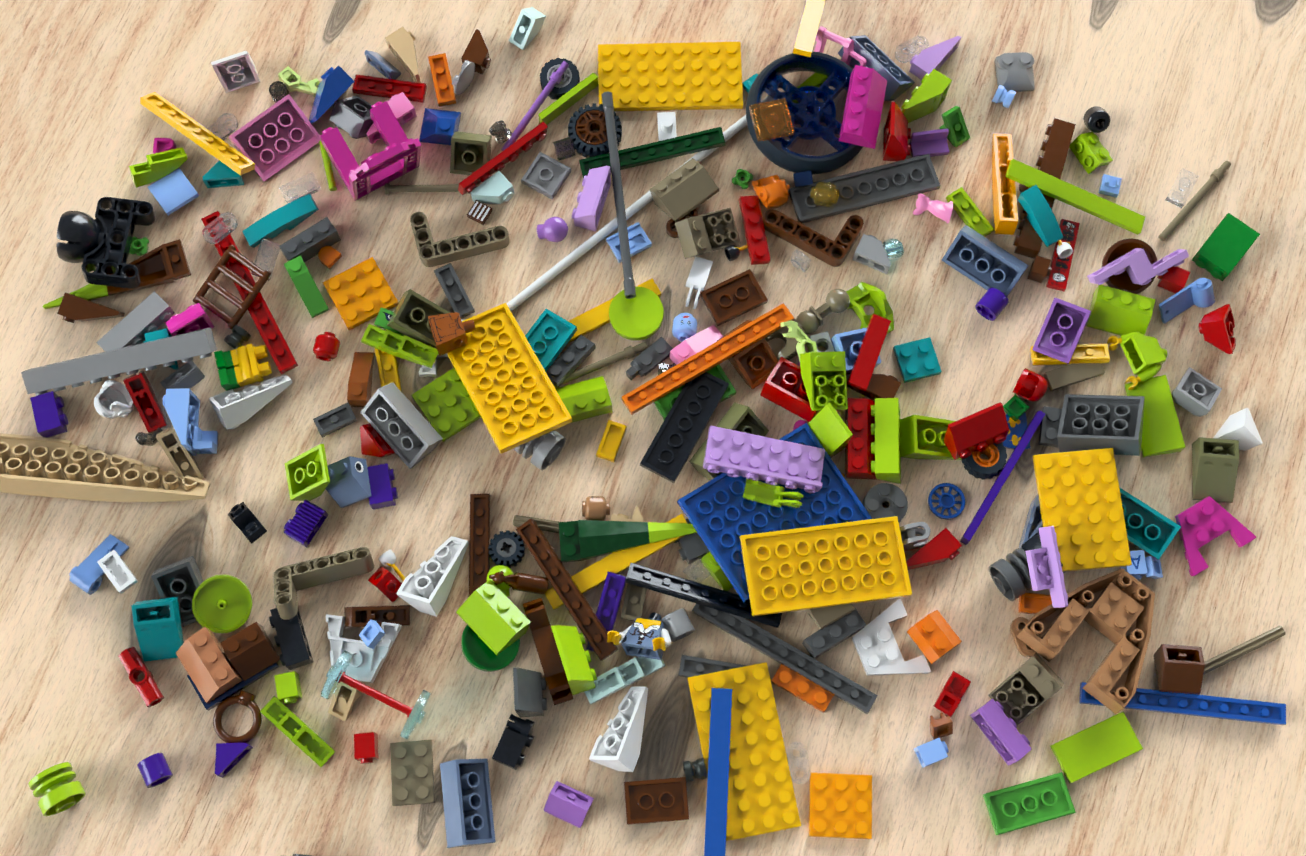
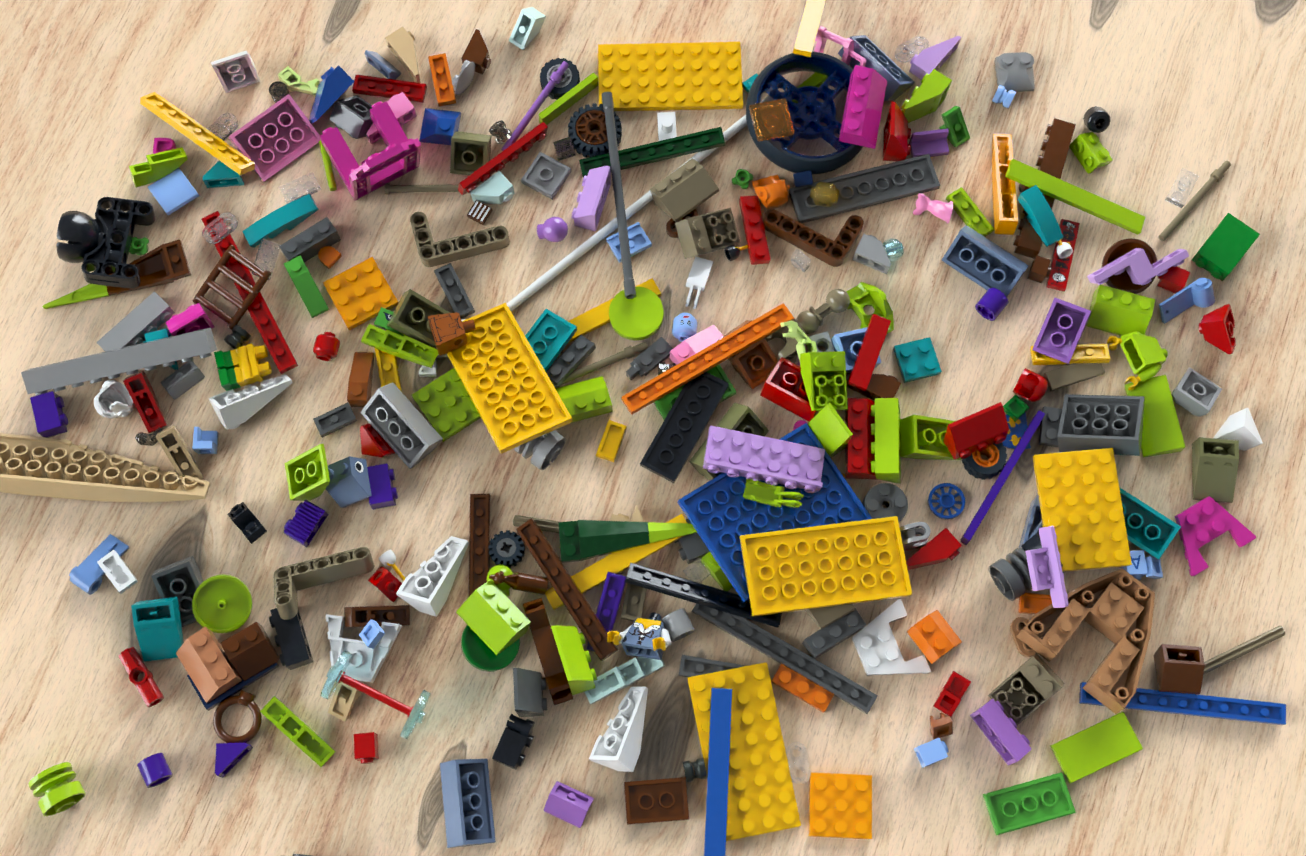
(80, 309): reddish brown slope -> none
(183, 412): light blue slope -> none
(288, 687): lime brick -> none
(412, 773): dark tan plate -> none
(595, 508): medium nougat head -> none
(733, 297): reddish brown plate -> none
(1110, 185): light blue tile -> none

